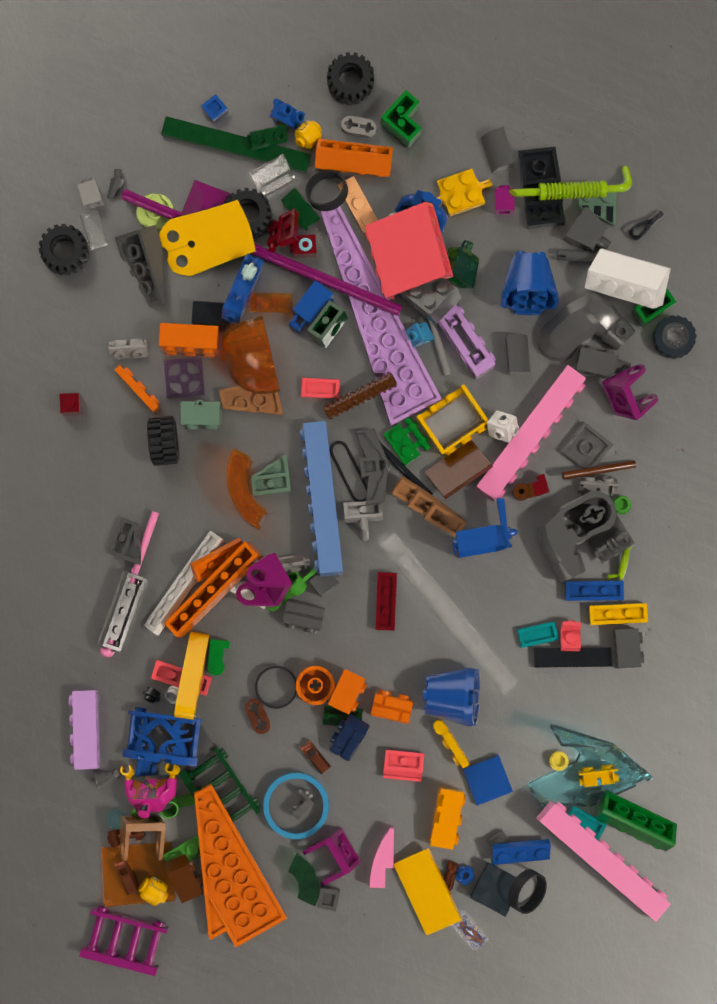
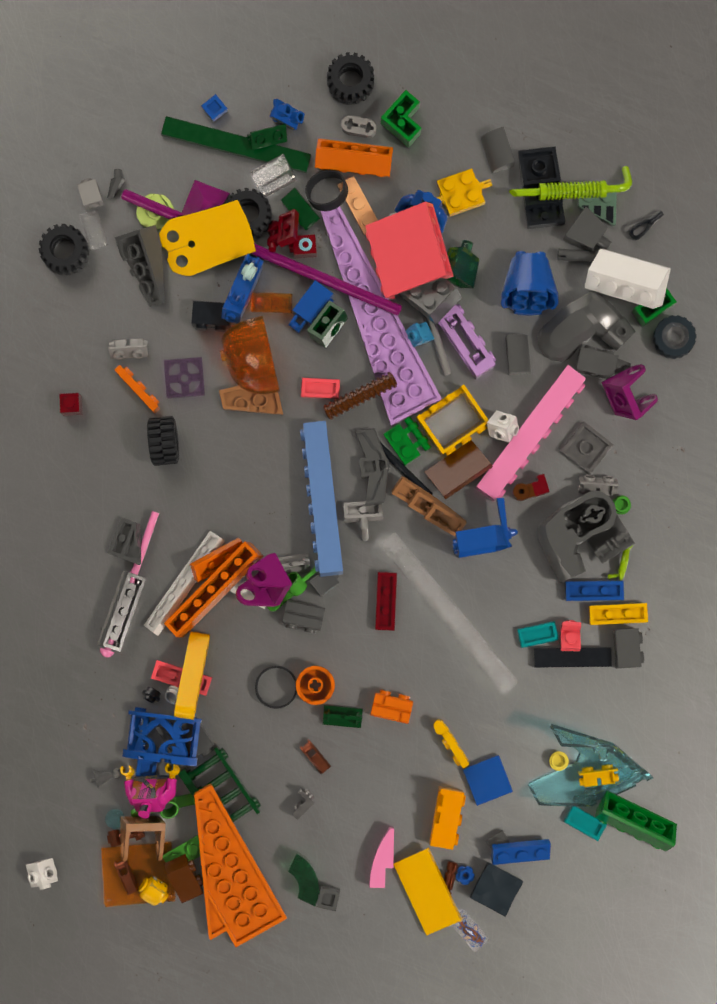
(42, 873): none -> white brick
(85, 729): lavender brick -> none
(110, 956): magenta fence -> none
(189, 339): orange brick -> none
(195, 414): sand green brick -> none
(216, 656): green leg -> none
(238, 486): clear orange fence -> none
(253, 718): copper beam -> none
(272, 479): sand green wing -> none
(308, 134): yellow head -> none
(317, 784): dark azure piece -> none
(341, 473): black piece -> none
(342, 852): magenta hose -> none
(347, 691): orange brick -> none
(349, 738): dark blue brick -> none
(403, 765): coral plate -> none
(453, 696): blue cone -> none
(503, 201): magenta brick -> none
(518, 884): black tyre -> none
(598, 470): reddish brown bar -> none
(604, 861): bright pink brick -> none

